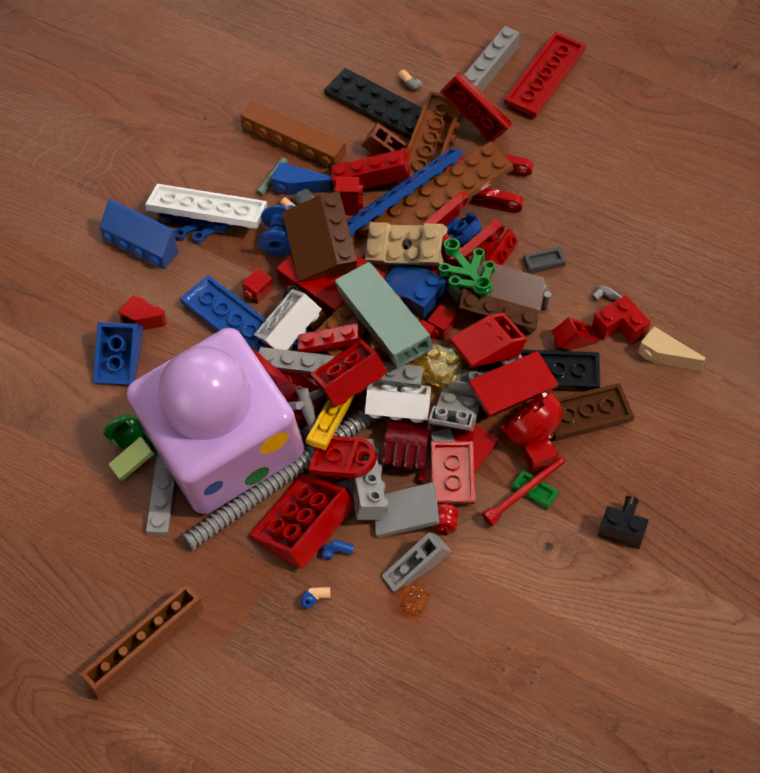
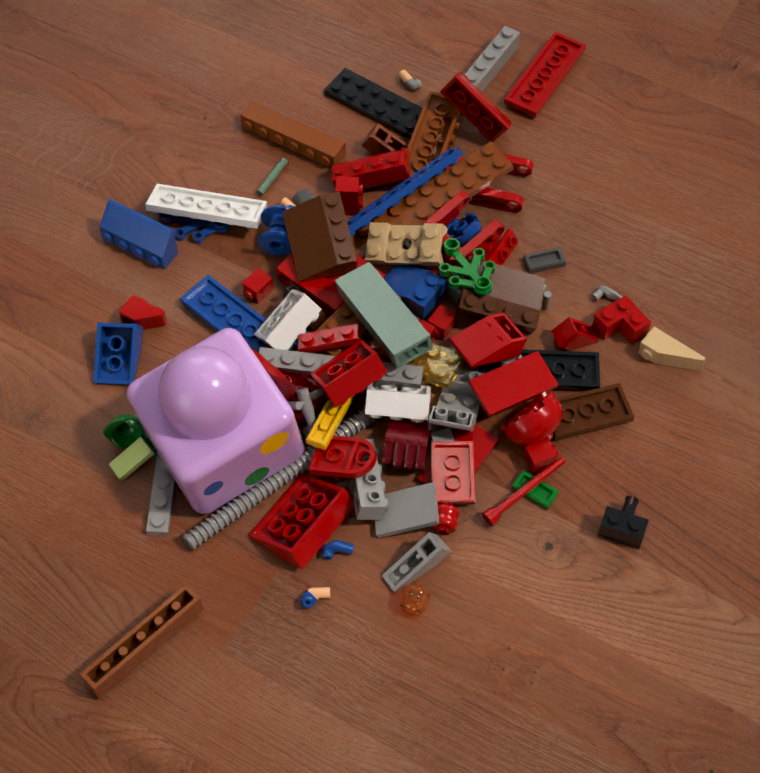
(292, 179): blue slope -> none

